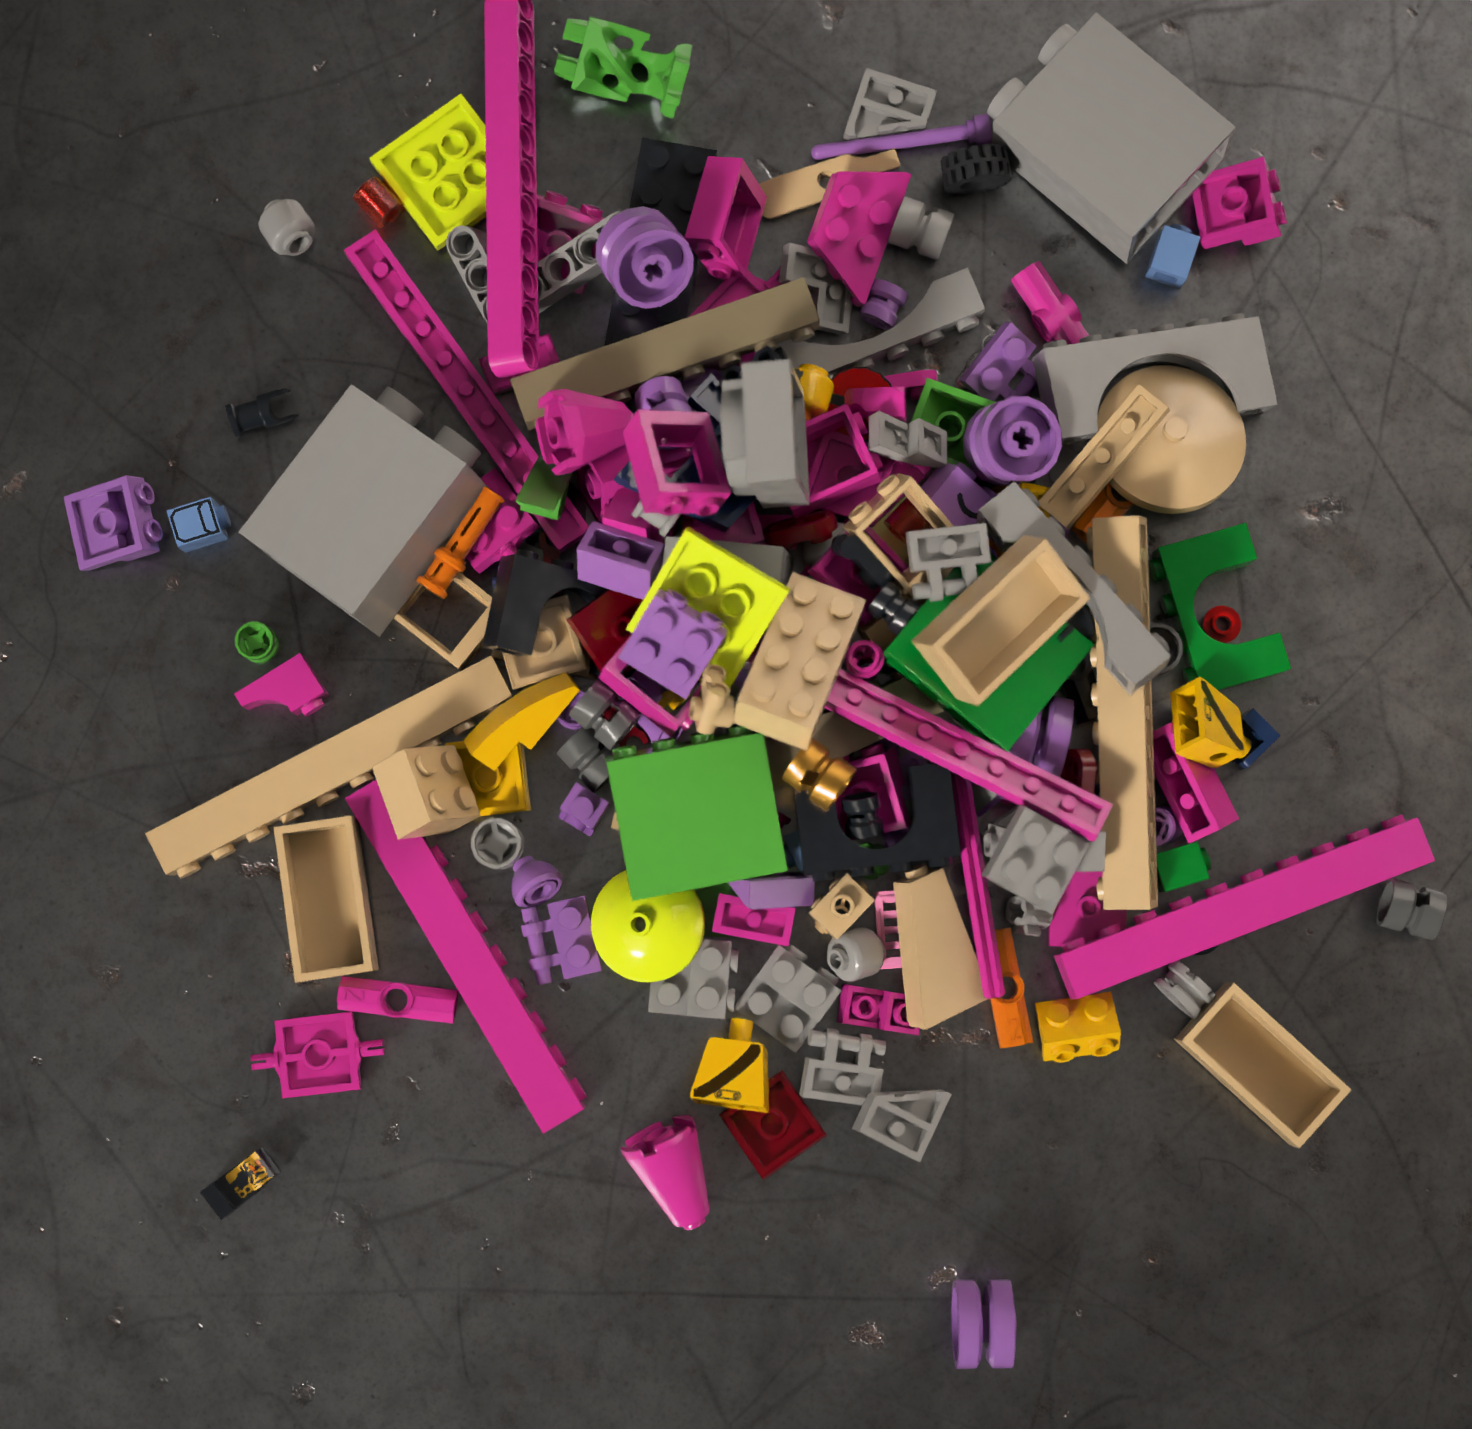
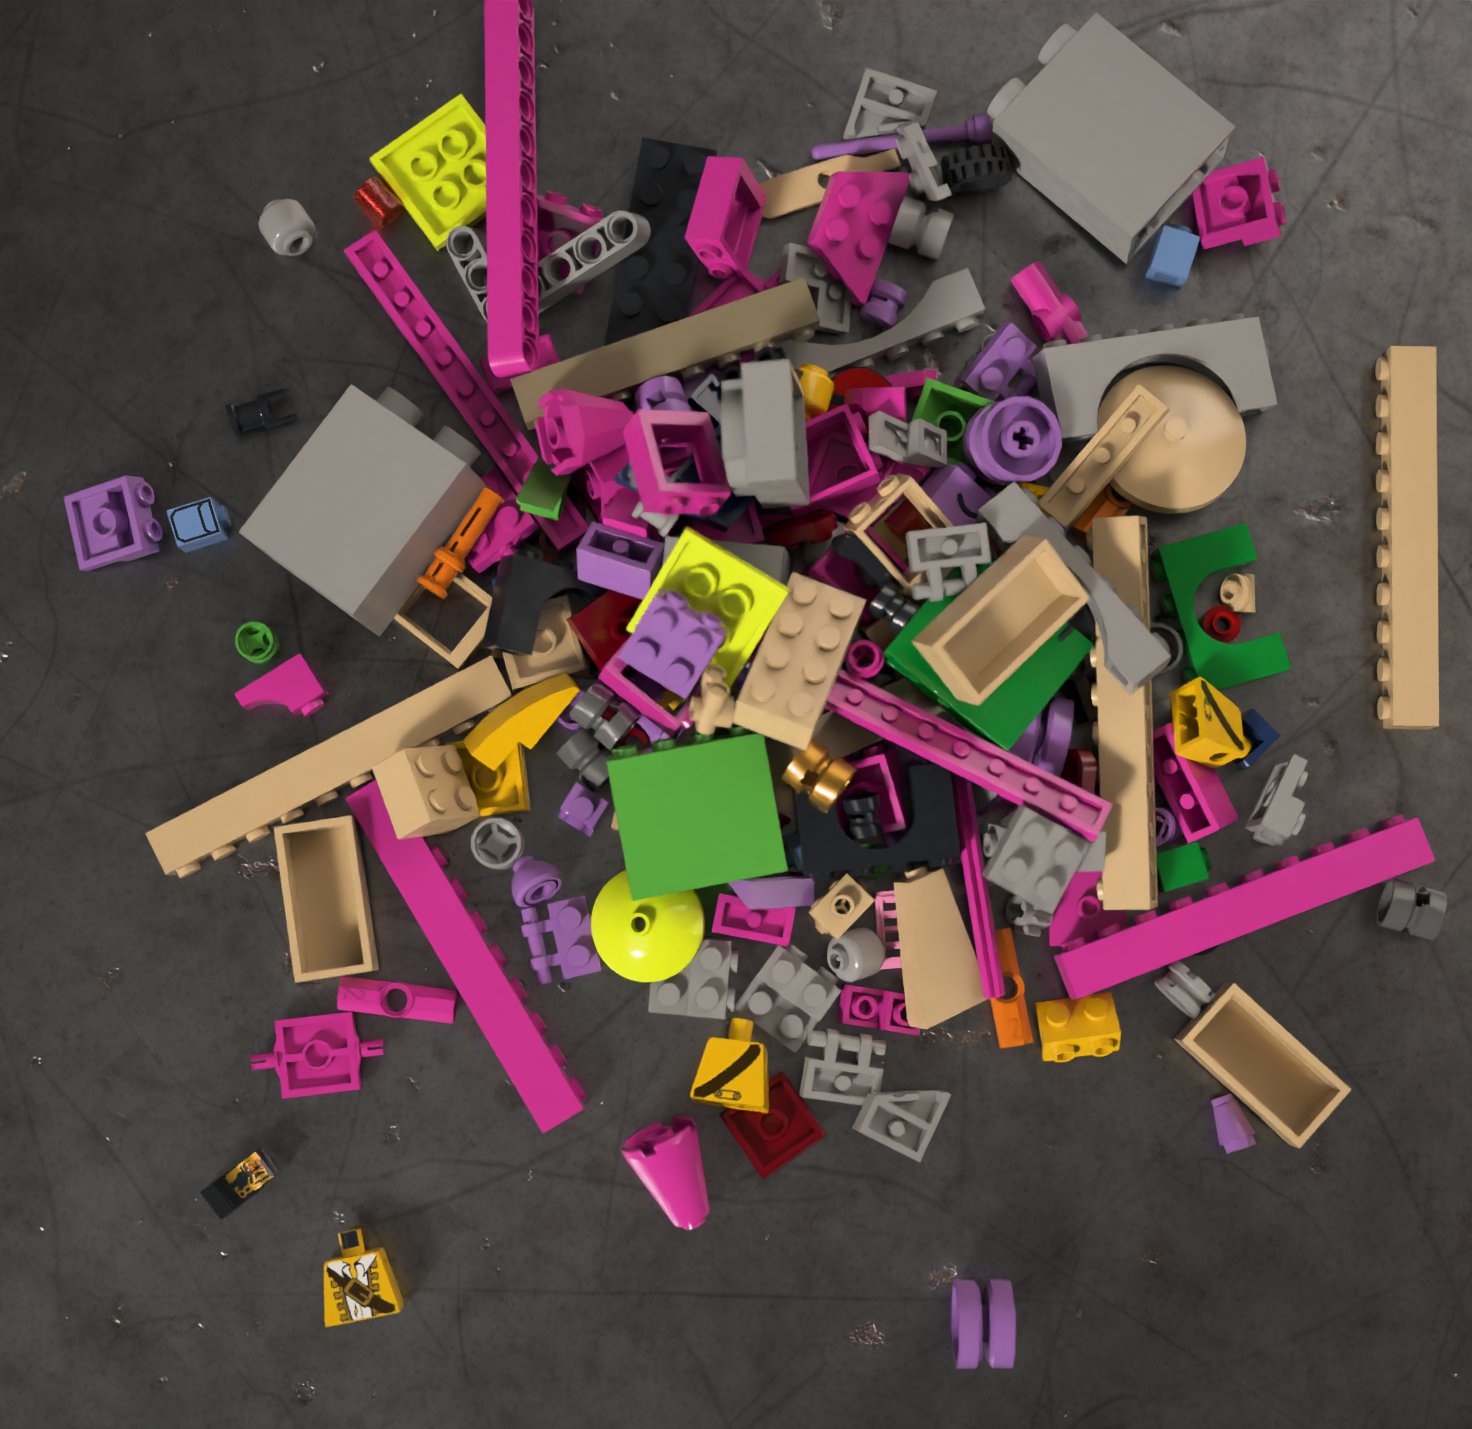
(359, 1283): none -> torso
(602, 57): bright green hips -> none
(644, 257): medium lavender wheel -> none
(924, 178): none -> light grey wing
(1232, 1124): none -> medium lavender cone
(1239, 593): none -> tan plate
(1277, 811): none -> light grey plate
(1408, 538): none -> tan brick

